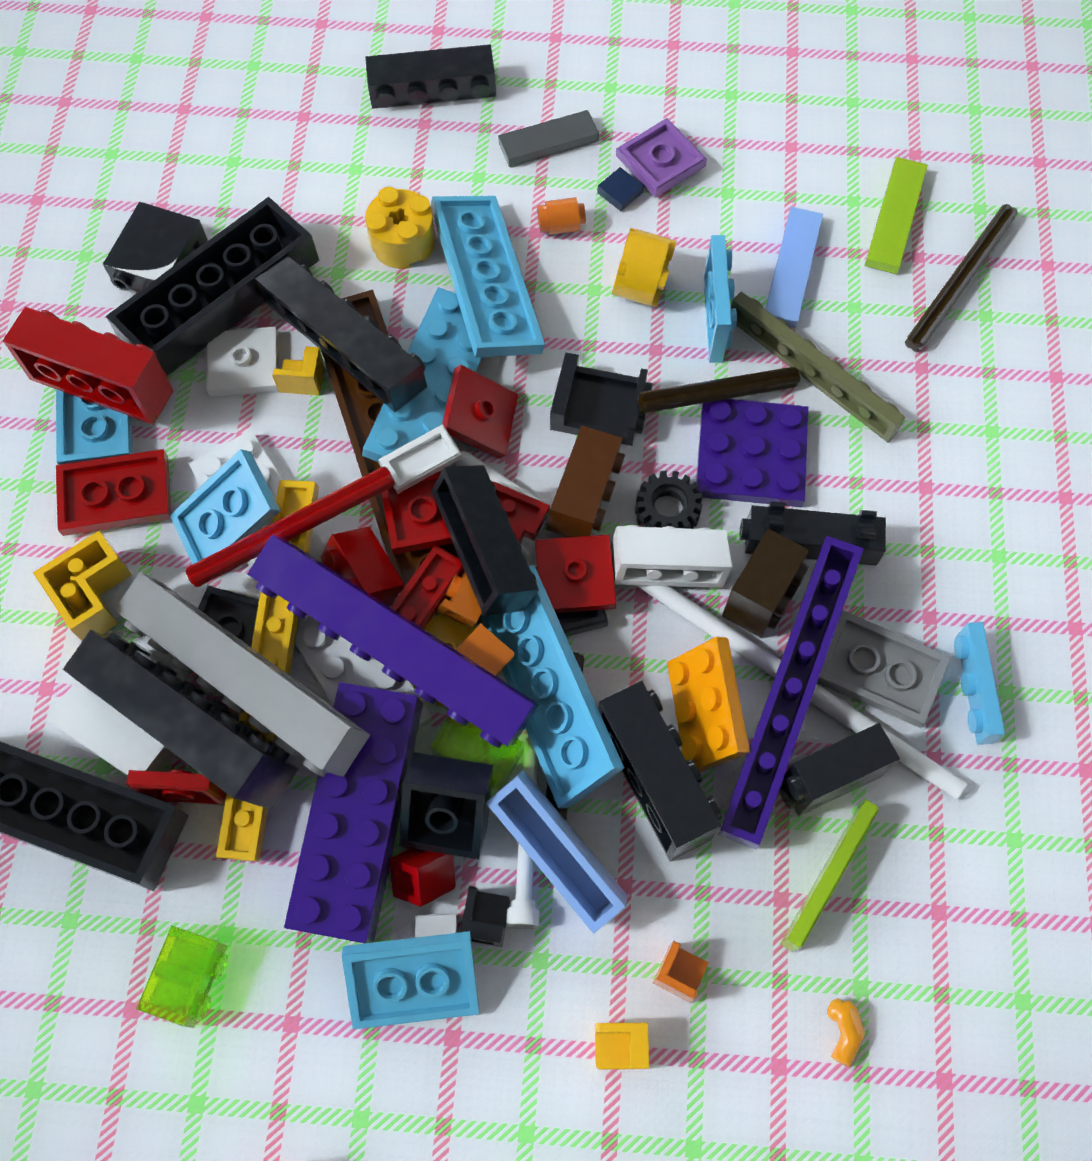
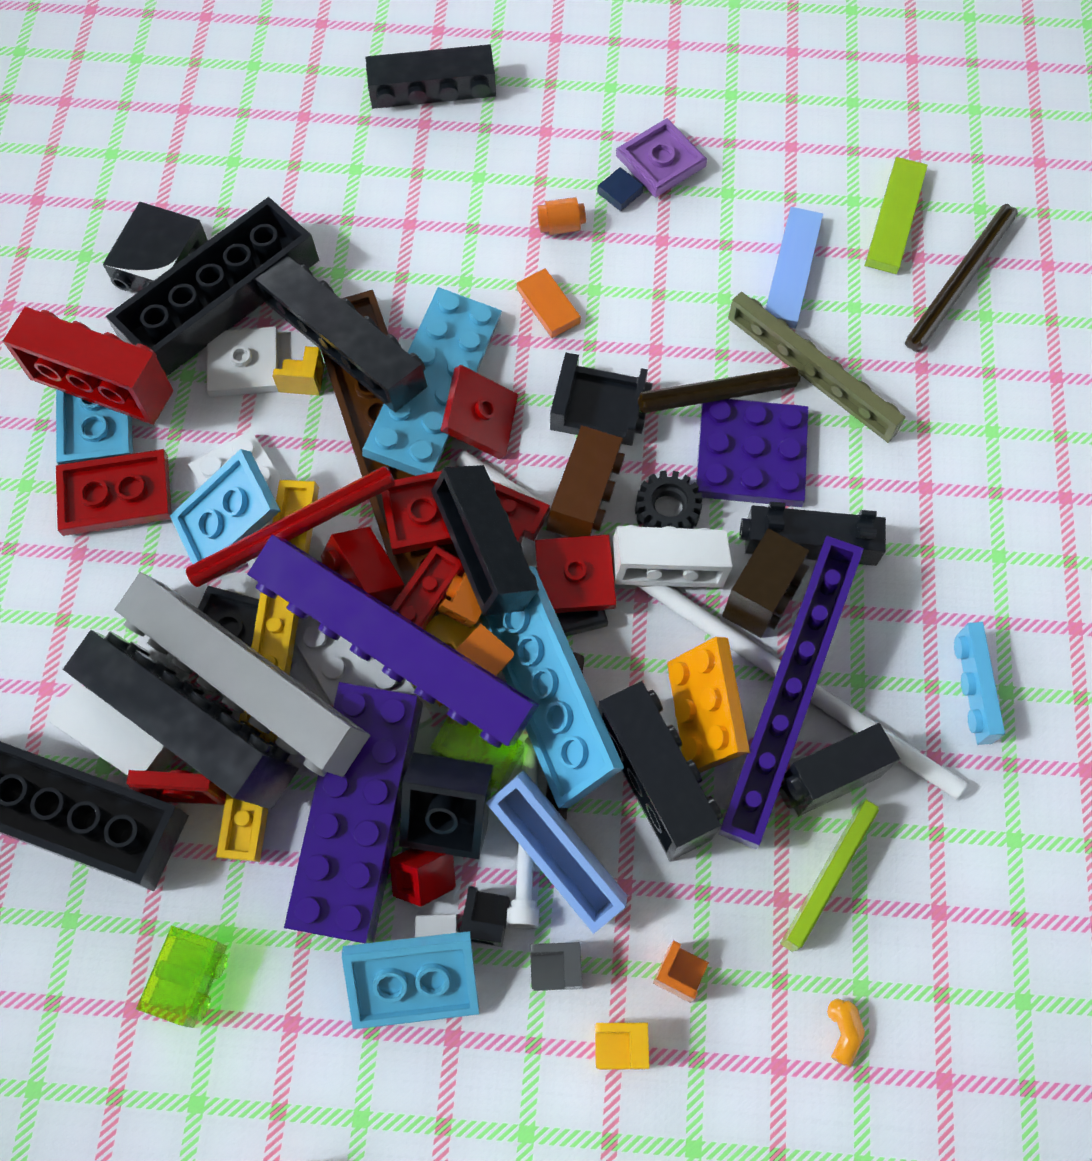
(79, 579): yellow brick -> none
(400, 227): yellow brick -> none
(421, 458): white tile -> none
(486, 276): medium azure plate -> none
(548, 138): dark grey tile -> none
(548, 303): none -> orange tile
(556, 966): none -> dark grey panel
(643, 267): yellow brick -> none
(718, 293): medium azure plate -> none
(883, 669): light grey plate -> none

